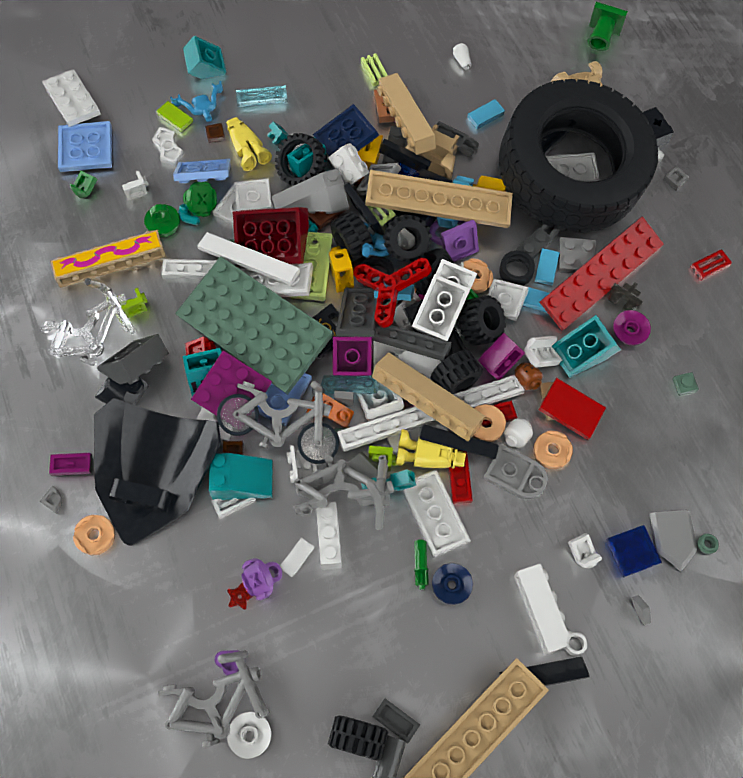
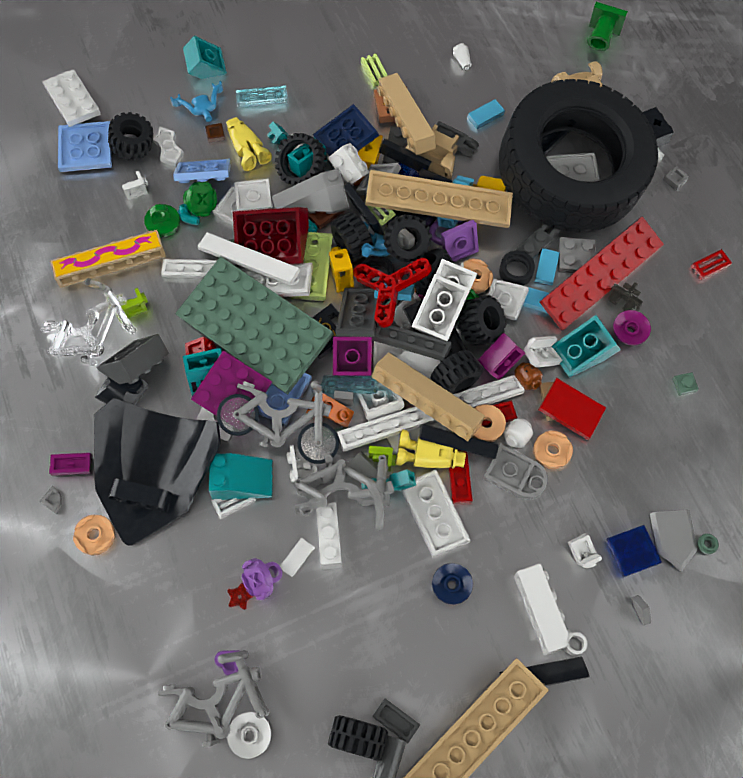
(83, 185): green plate -> none
(130, 147): none -> black tyre
(174, 116): lime tile -> none
(234, 447): reddish brown tile -> none
(421, 569): green piece -> none

